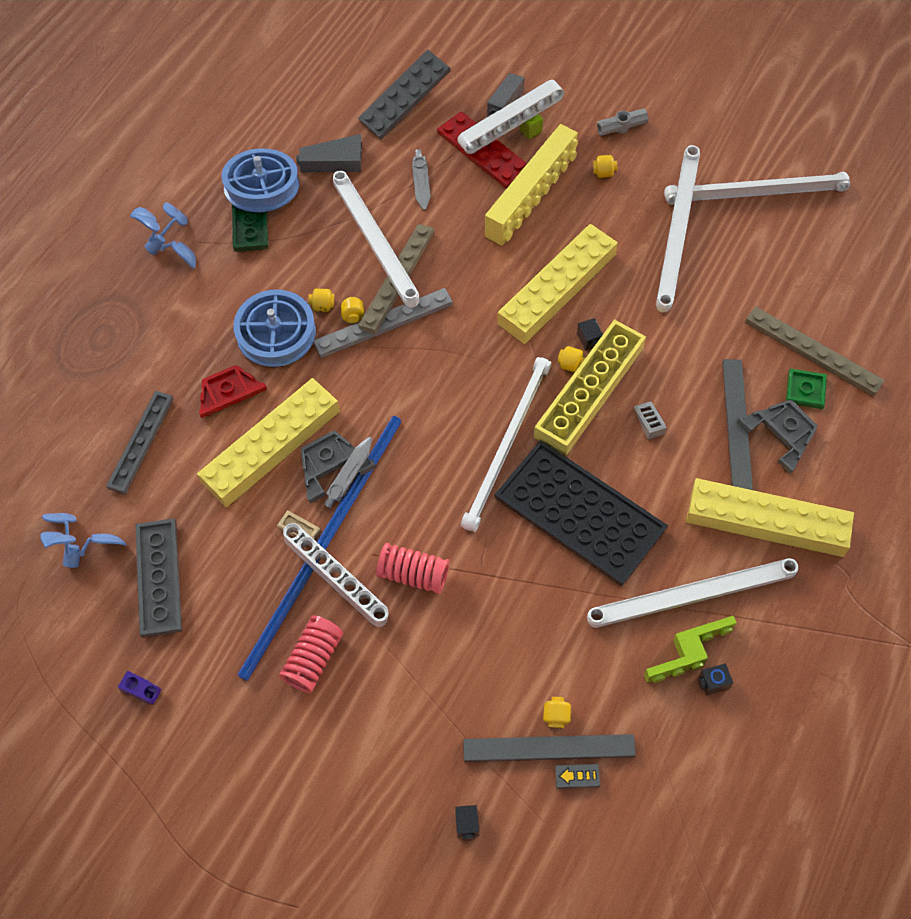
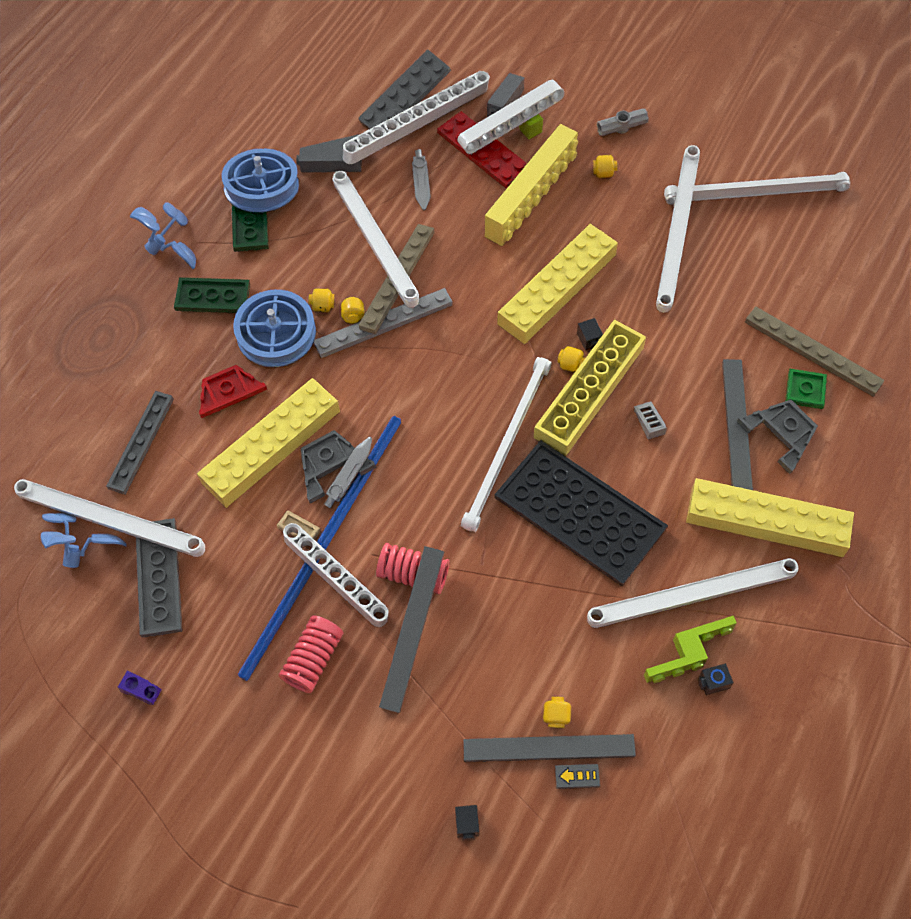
(109, 517): none -> white piece
(211, 294): none -> dark green plate
(412, 629): none -> dark grey tile
(415, 117): none -> white beam

